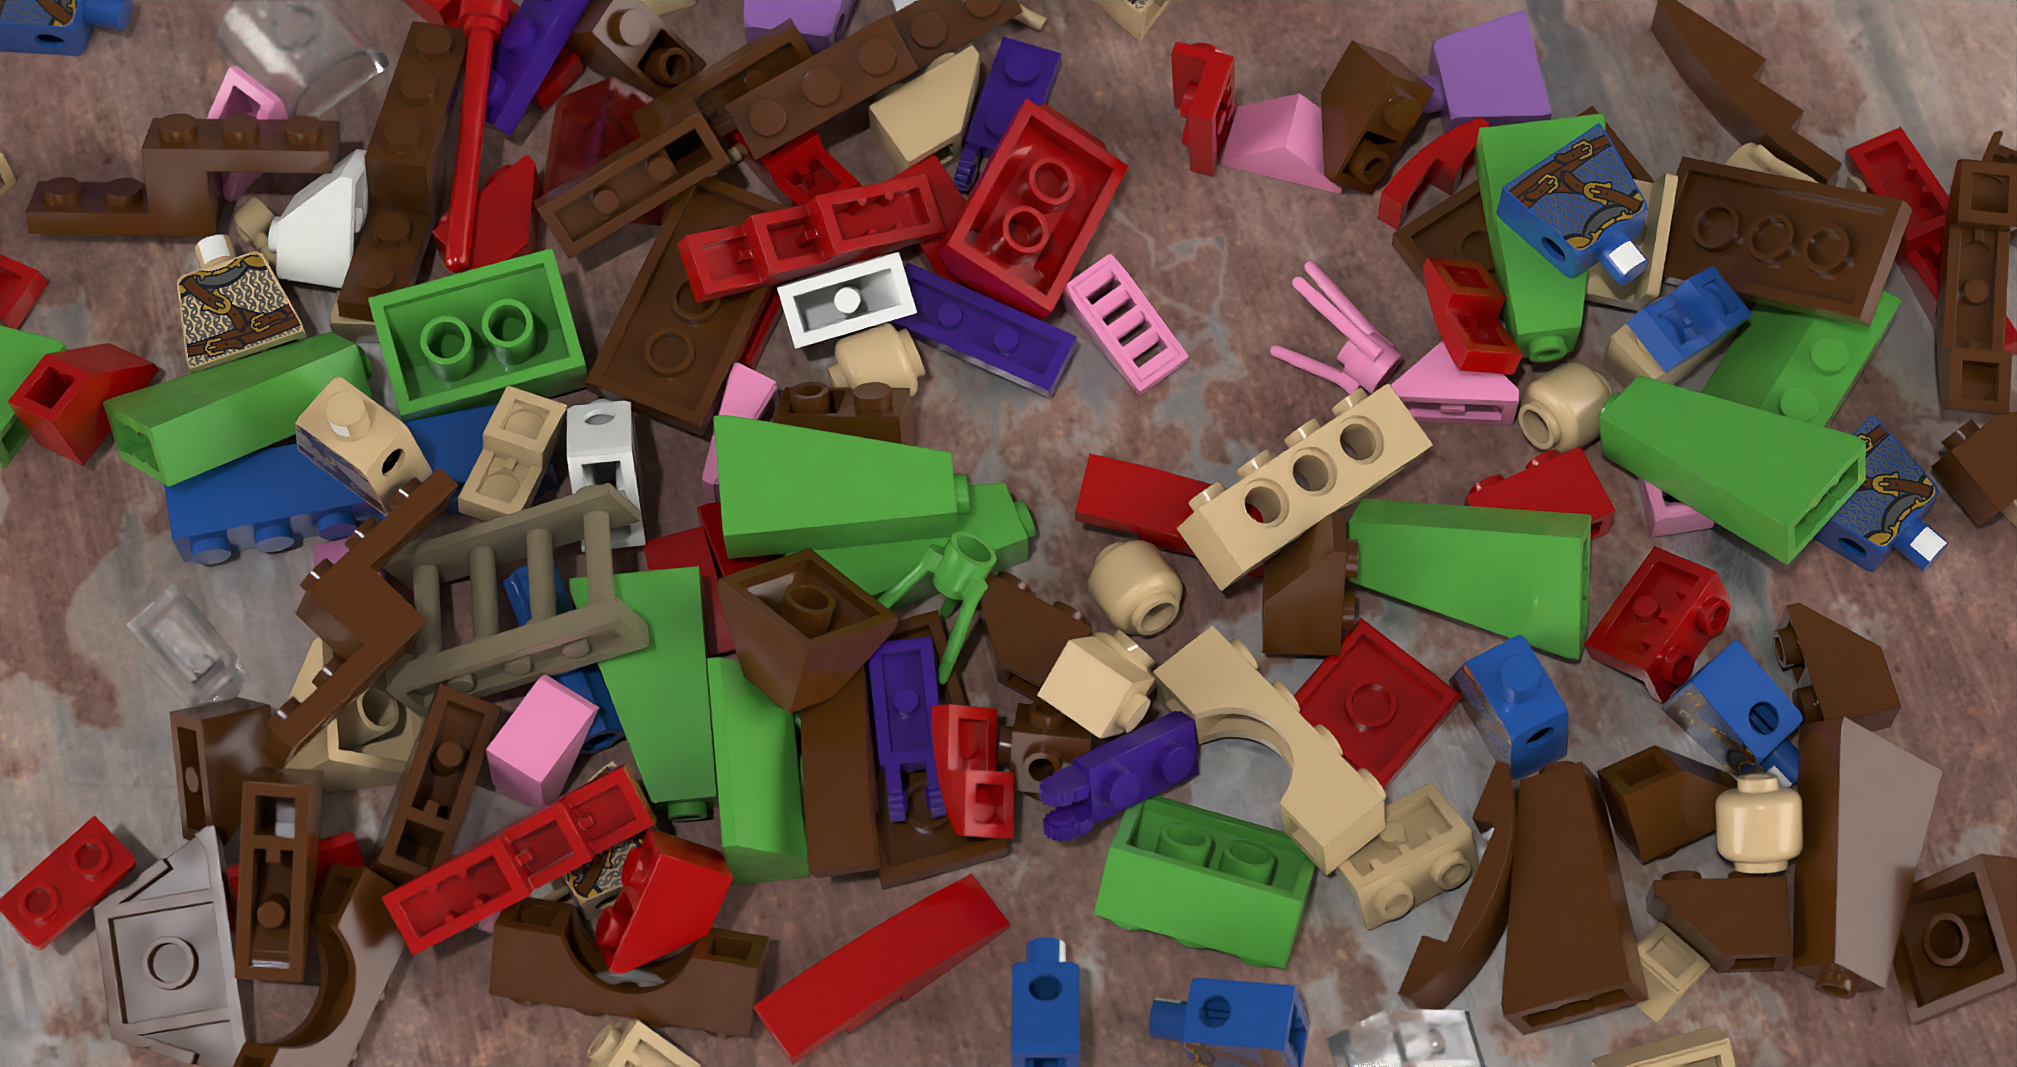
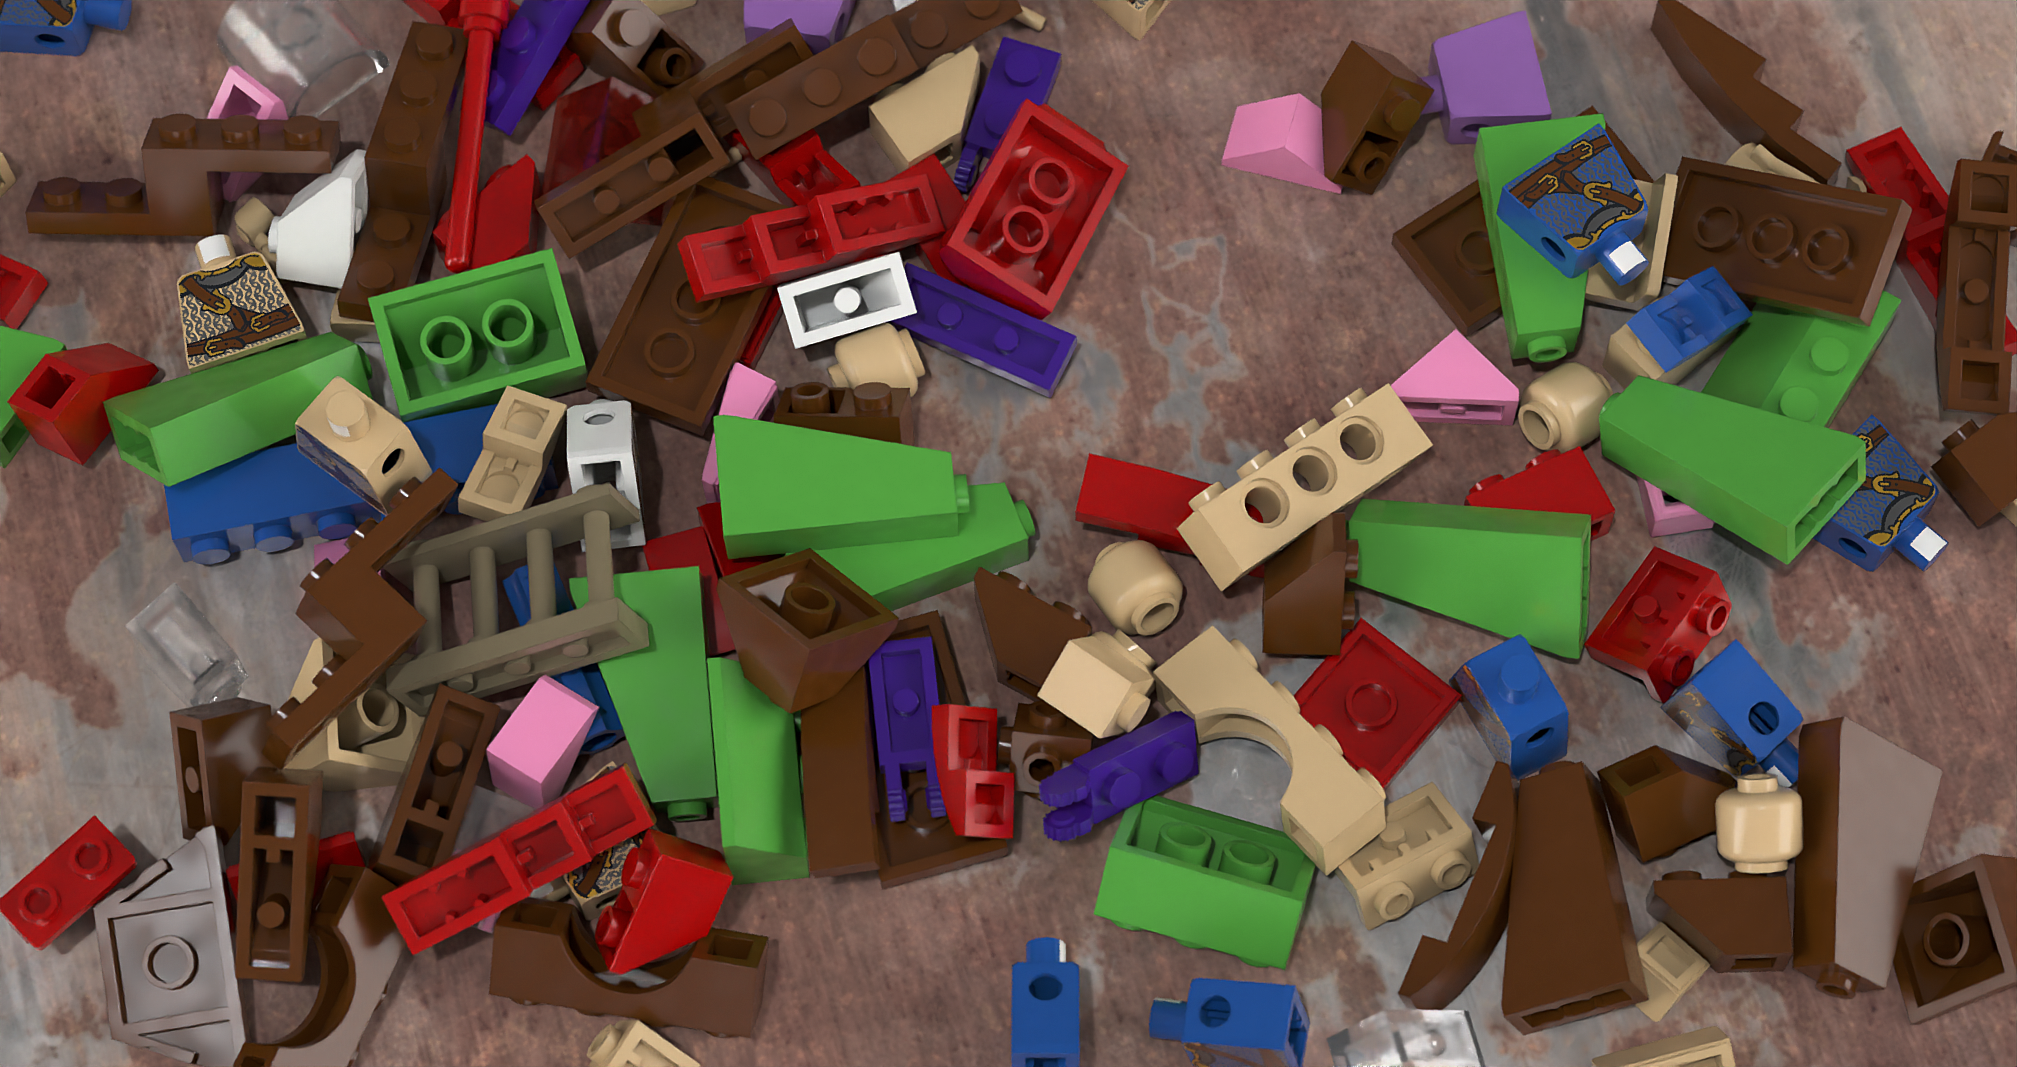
(881, 967): red slope -> none
(958, 575): bright green plant -> none
(1110, 274): bright pink slope -> none
(1206, 98): red bracket -> none
(1366, 355): bright pink plant -> none
(1439, 164): red slope -> none
(1466, 314): red slope -> none
(1834, 670): reddish brown slope -> none

